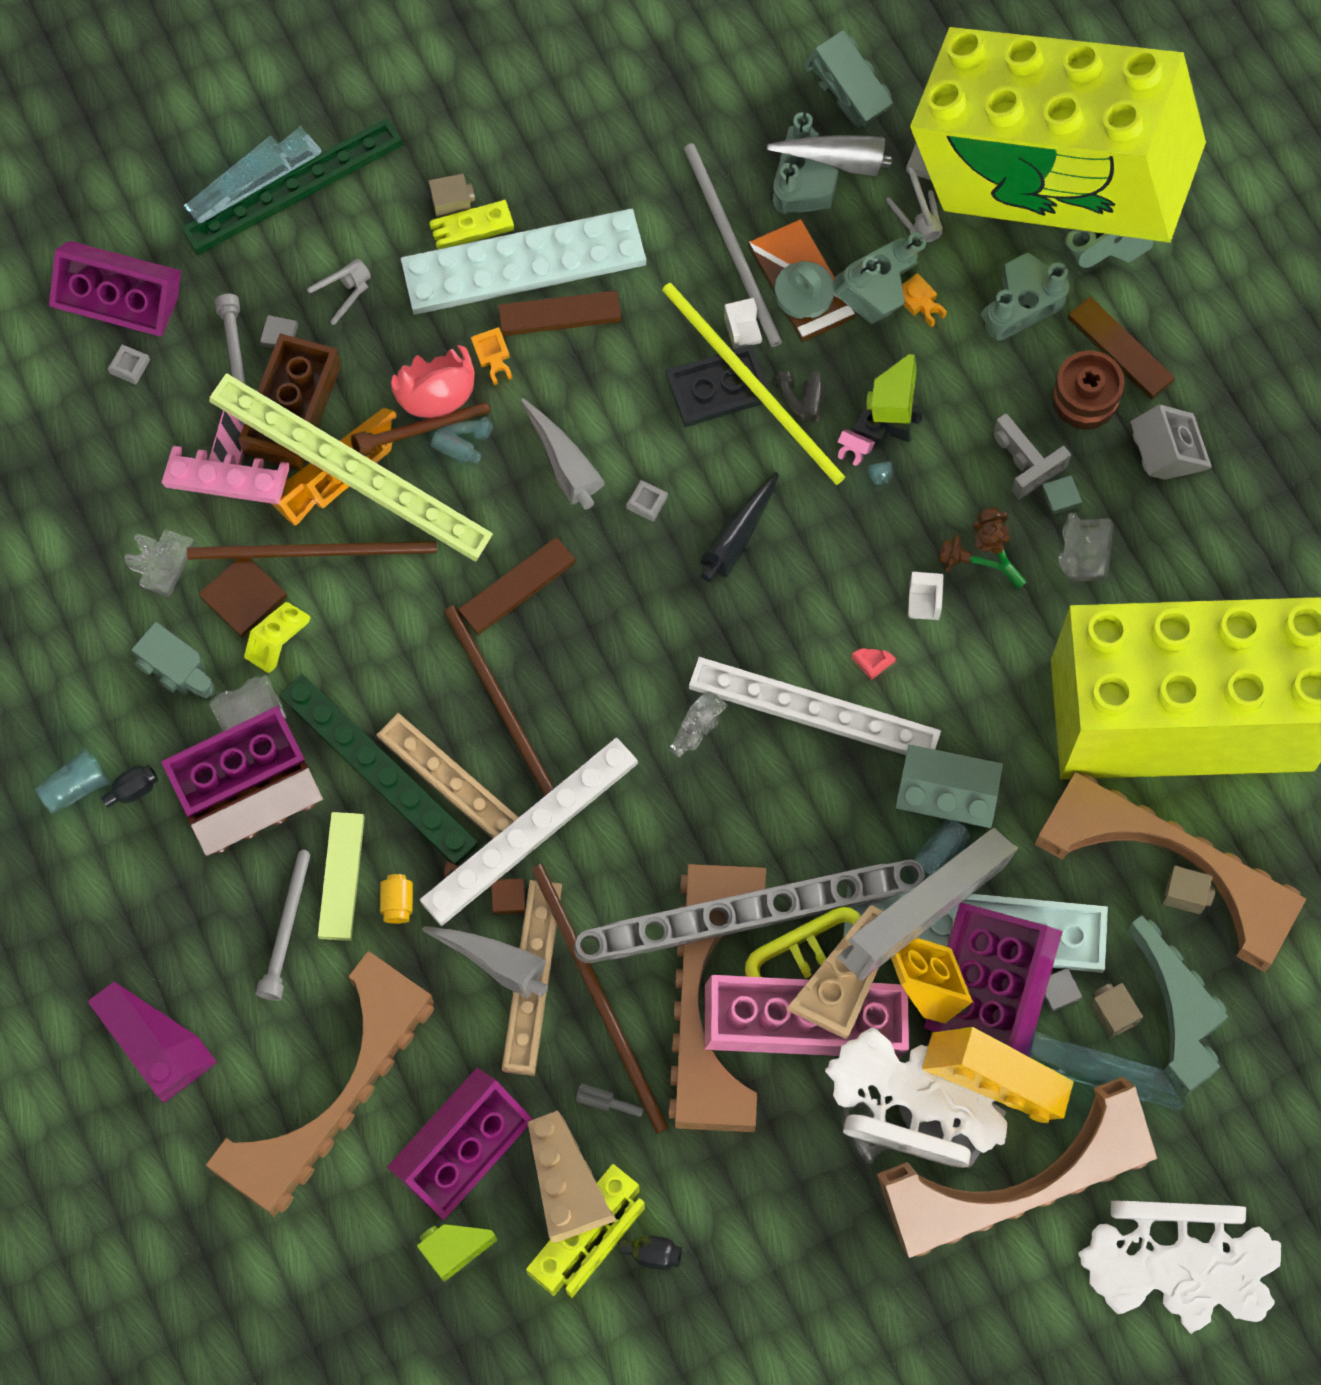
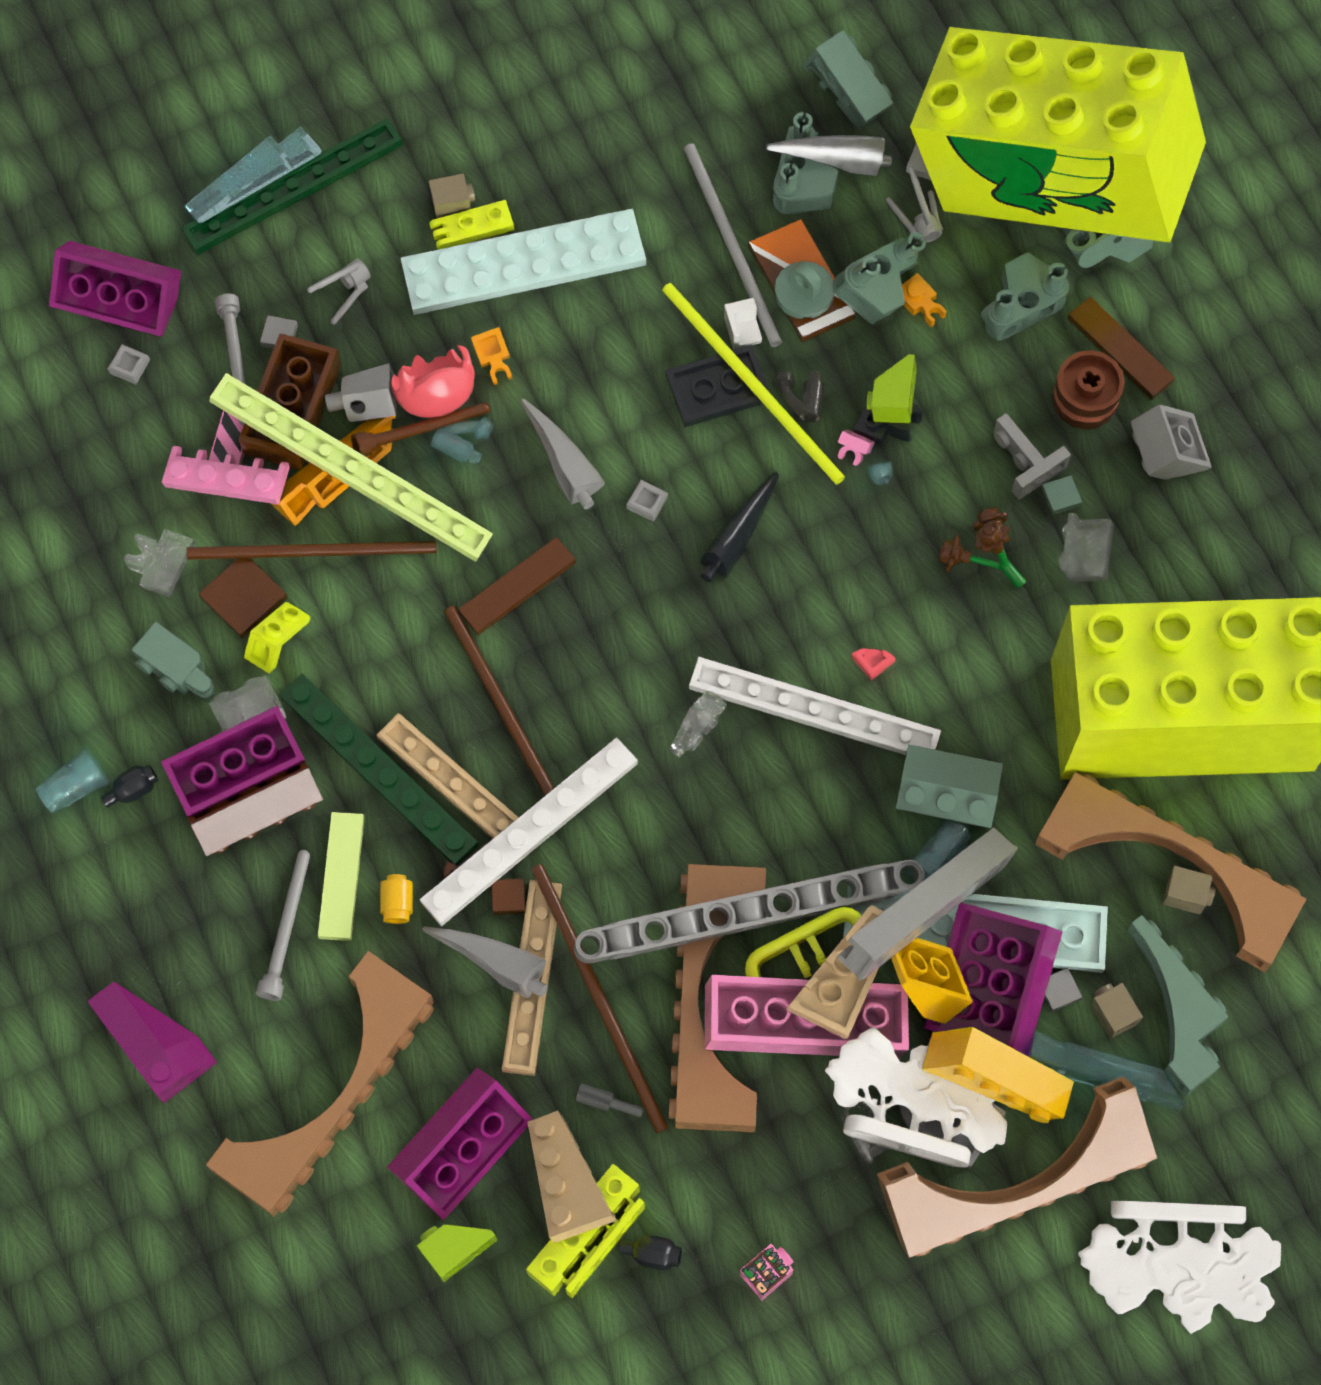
(365, 395): none -> light grey torso
(559, 313): reddish brown tile -> none
(767, 1271): none -> brick
(925, 596): white panel -> none

